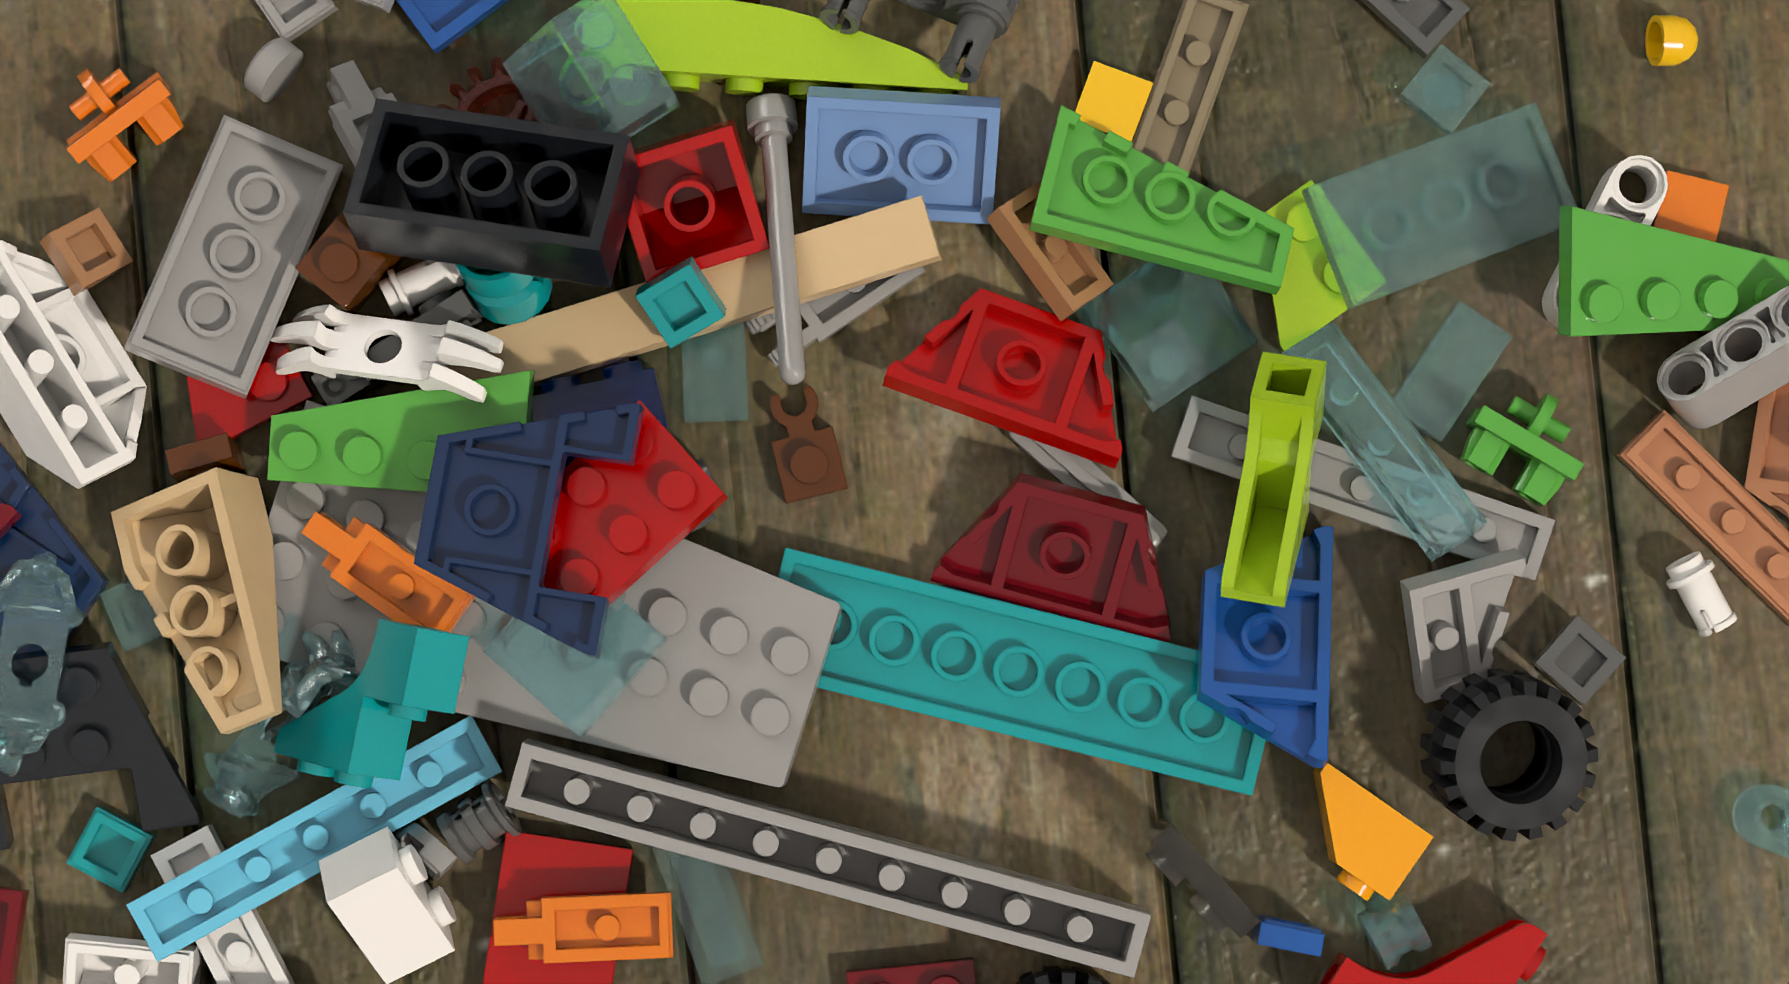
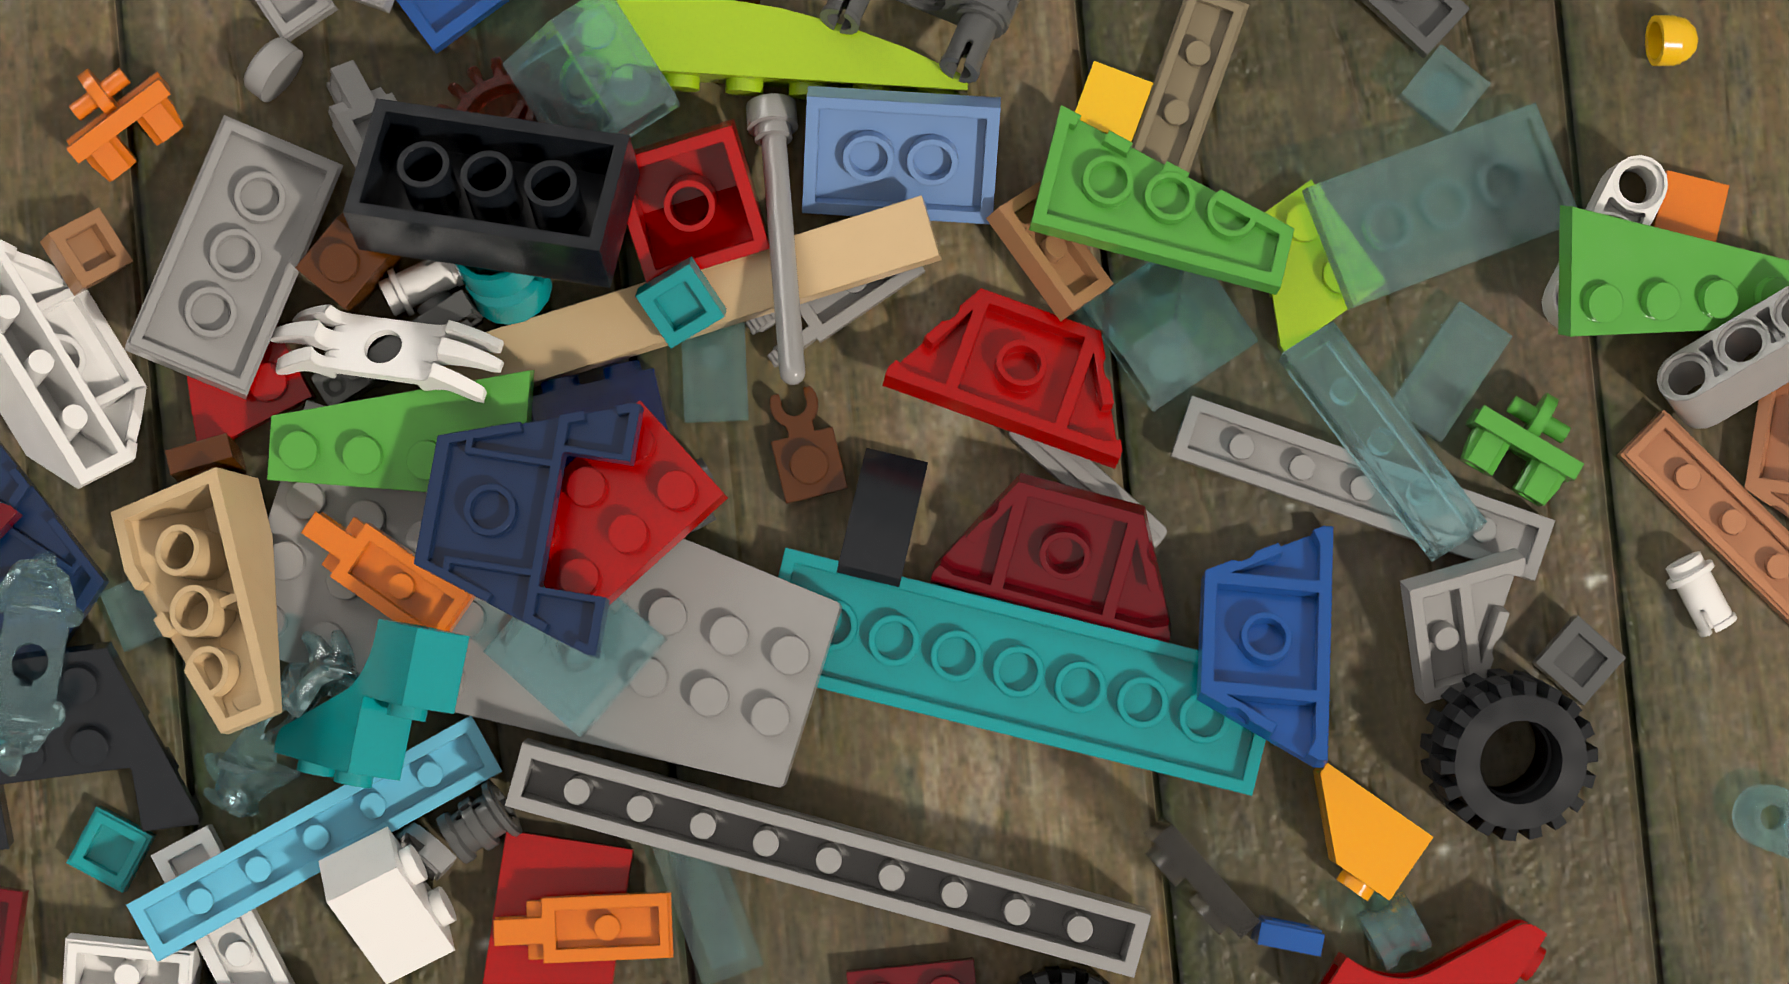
(882, 517): none -> black slope
(1274, 479): lime arch -> none

